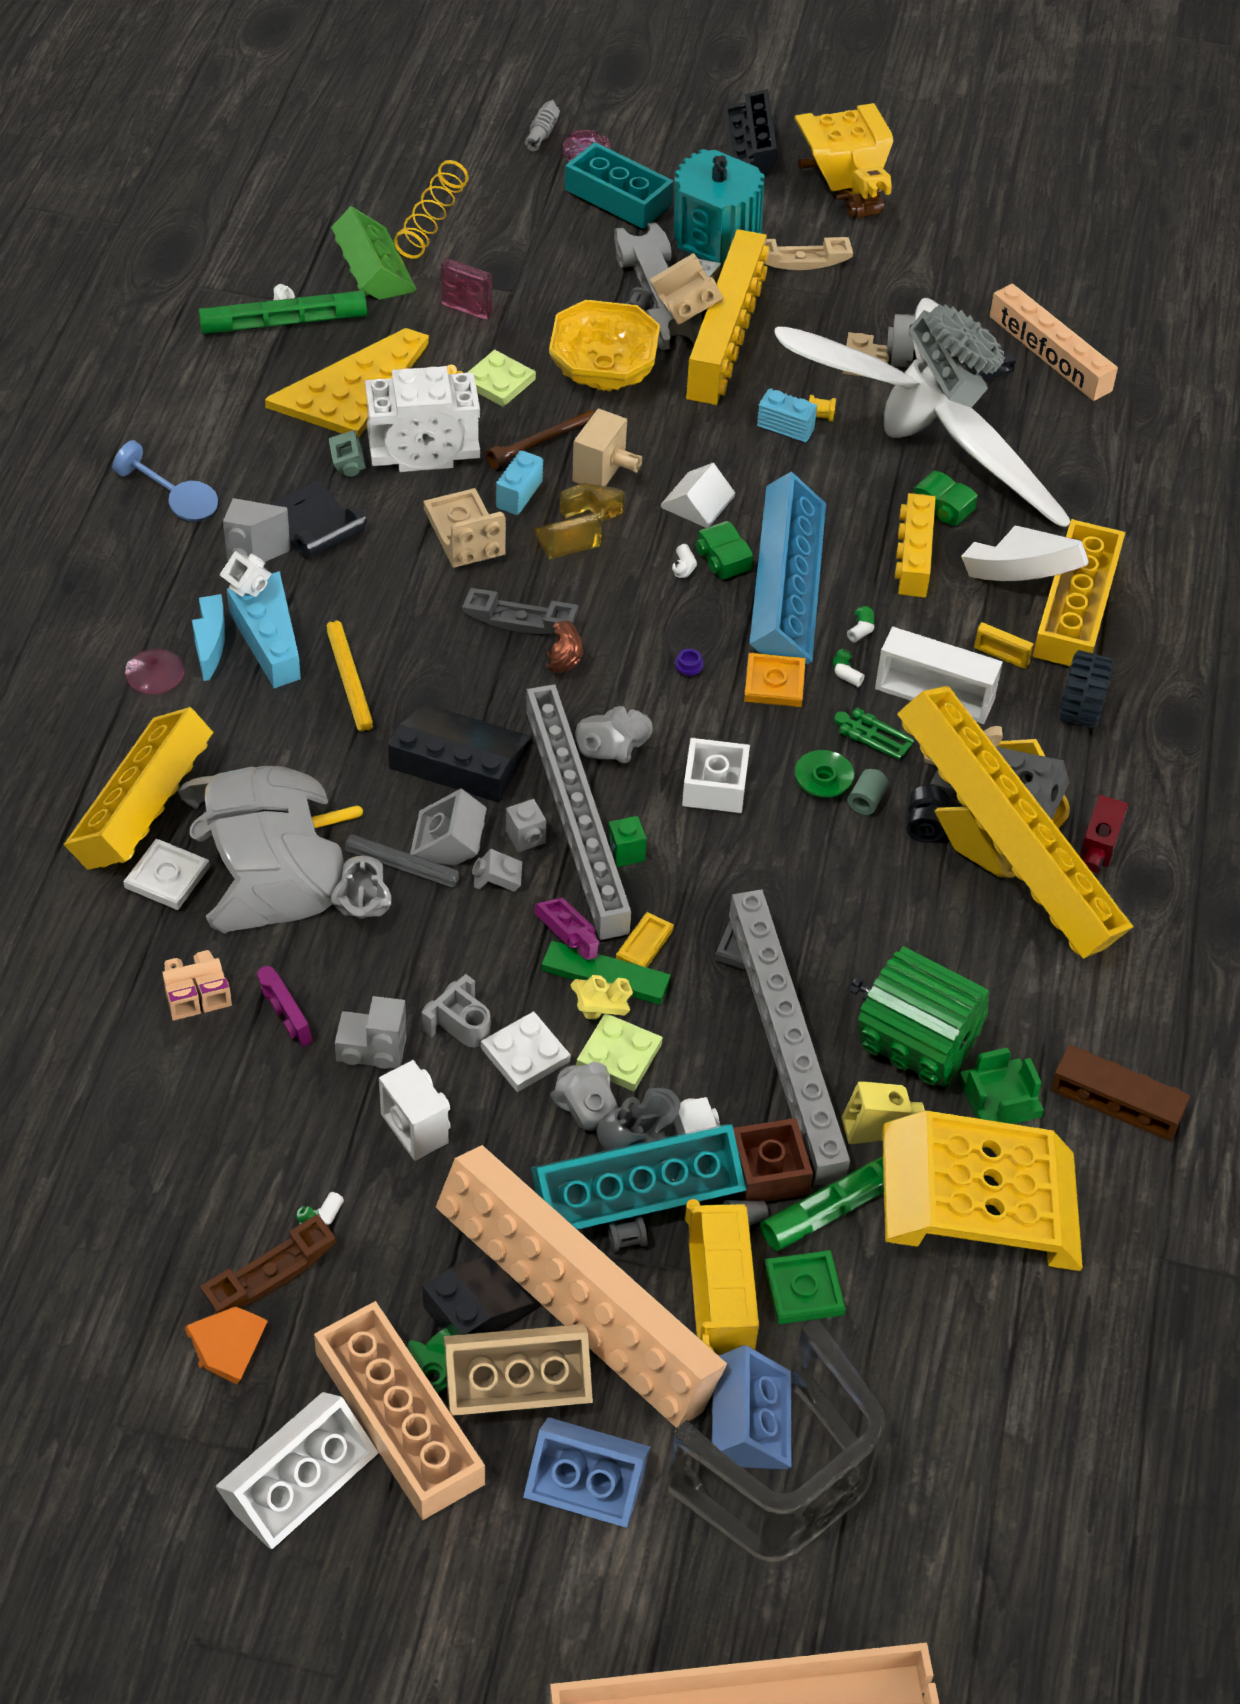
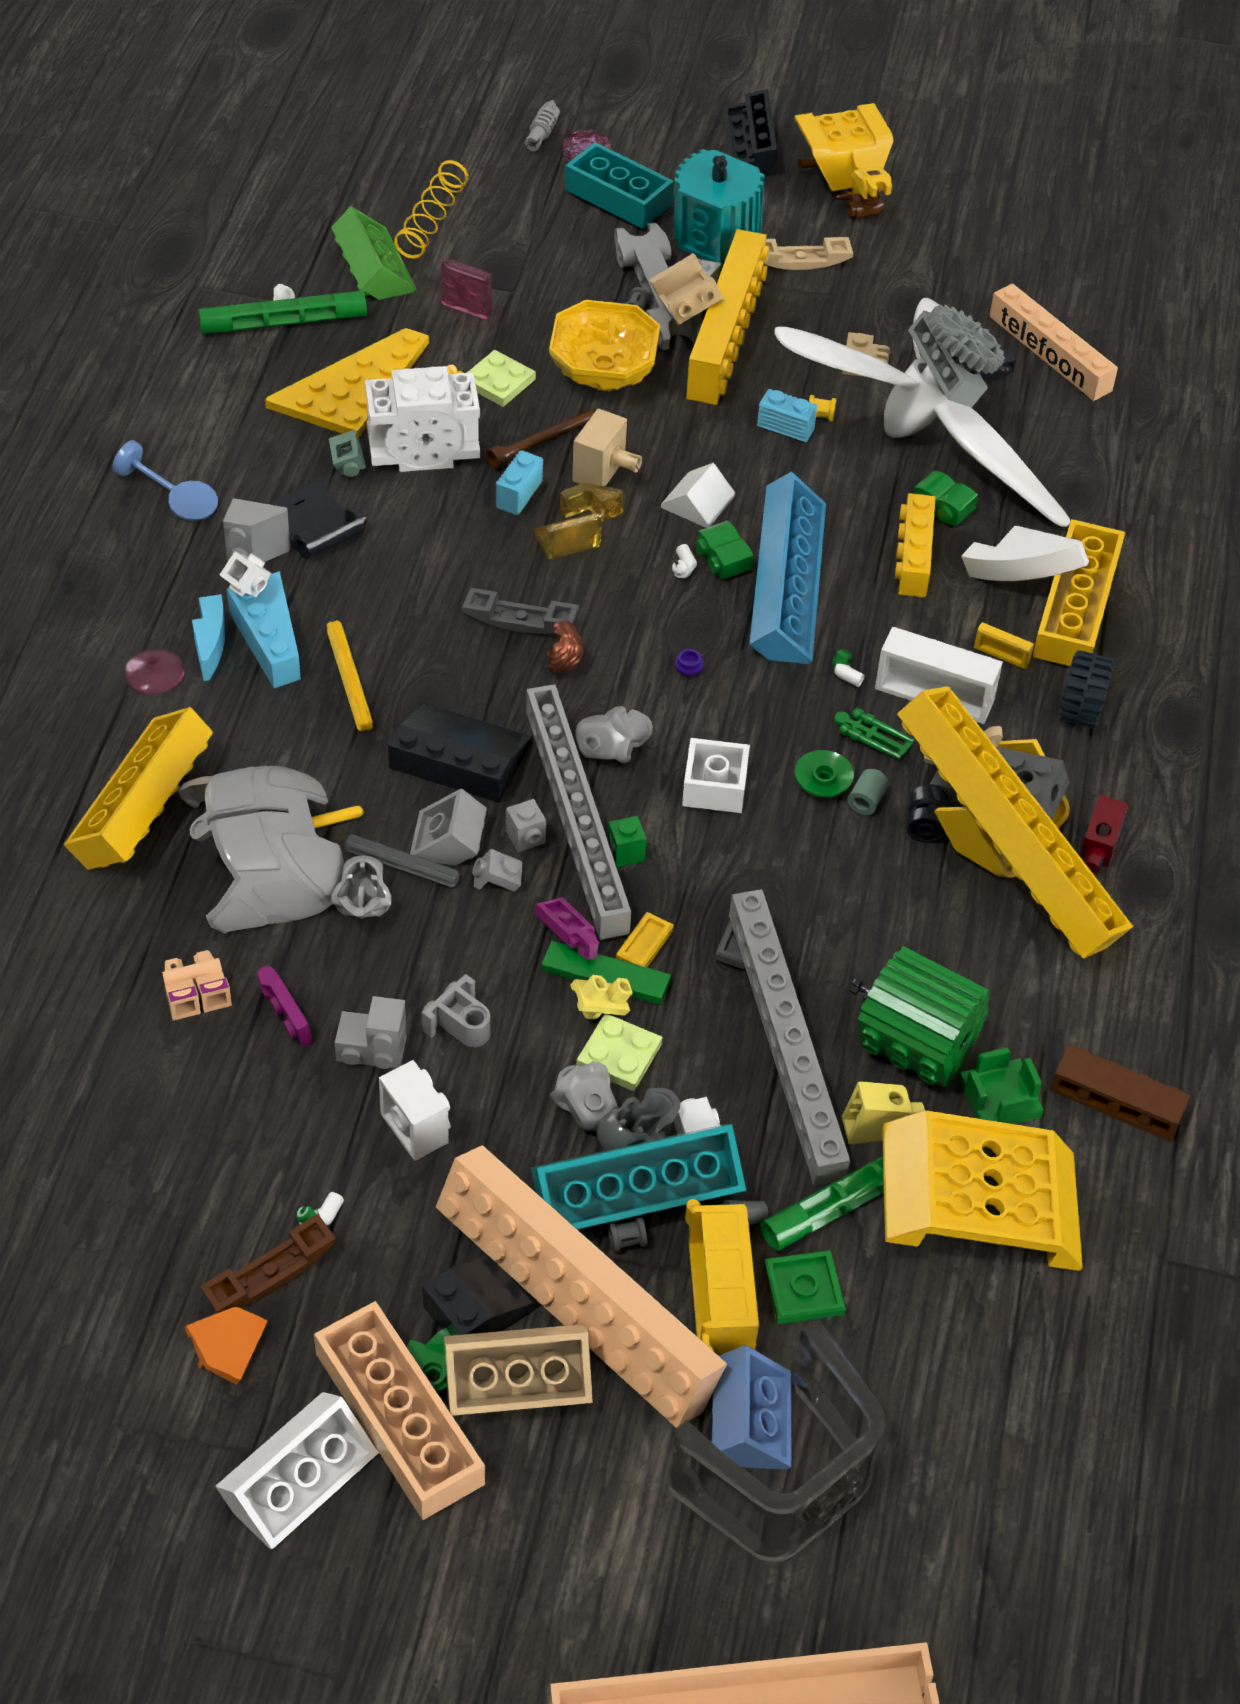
(166, 874): white plate -> none
(466, 527): tan bracket -> none
(525, 1051): white plate -> none
(586, 1472): medium blue slope -> none
(773, 1161): copper brick -> none
(774, 679): light orange tile -> none
(864, 626): arm -> none
(900, 341): light grey piece -> none

